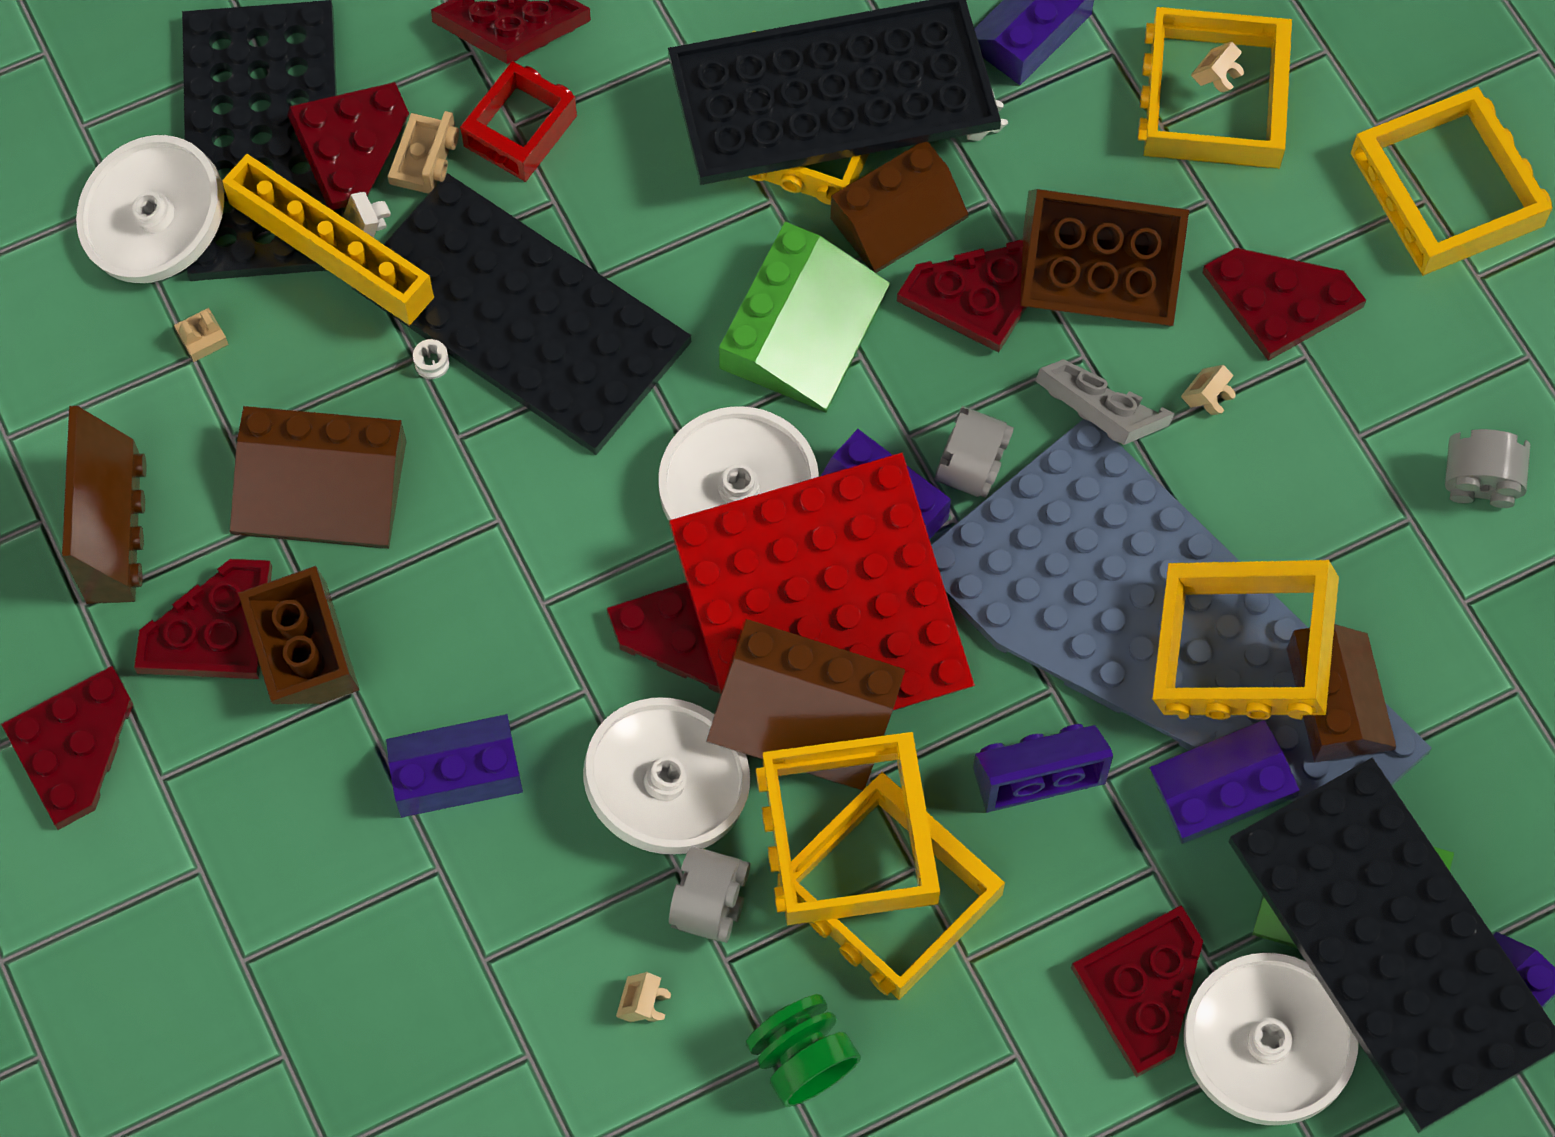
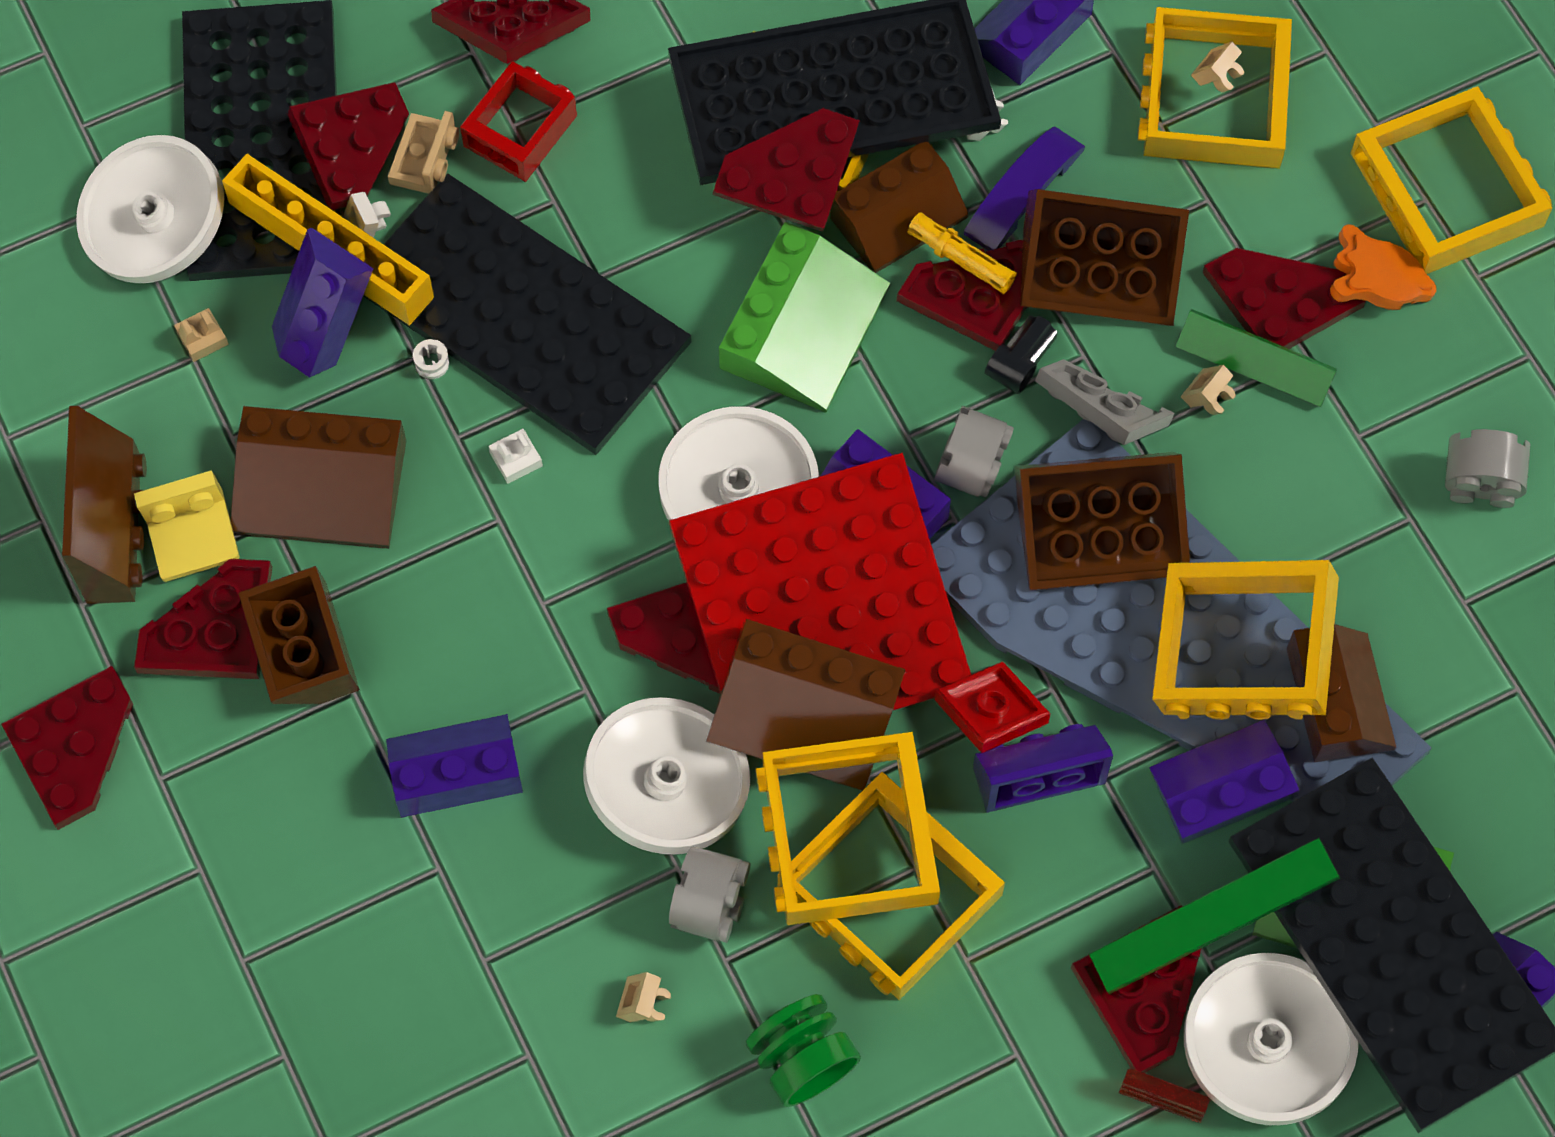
(188, 525): none -> light yellow bracket
(319, 304): none -> dark purple slope
(515, 456): none -> white tile
(791, 169): none -> dark red plate
(949, 245): none -> yellow pin
(992, 707): none -> red plate
(1007, 201): none -> dark purple slope
(1017, 361): none -> black piece
(1102, 519): none -> reddish brown slope
(1164, 1095): none -> clear red tile
(1214, 916): none -> green tile
(1256, 357): none -> green tile
(1378, 272): none -> orange tile

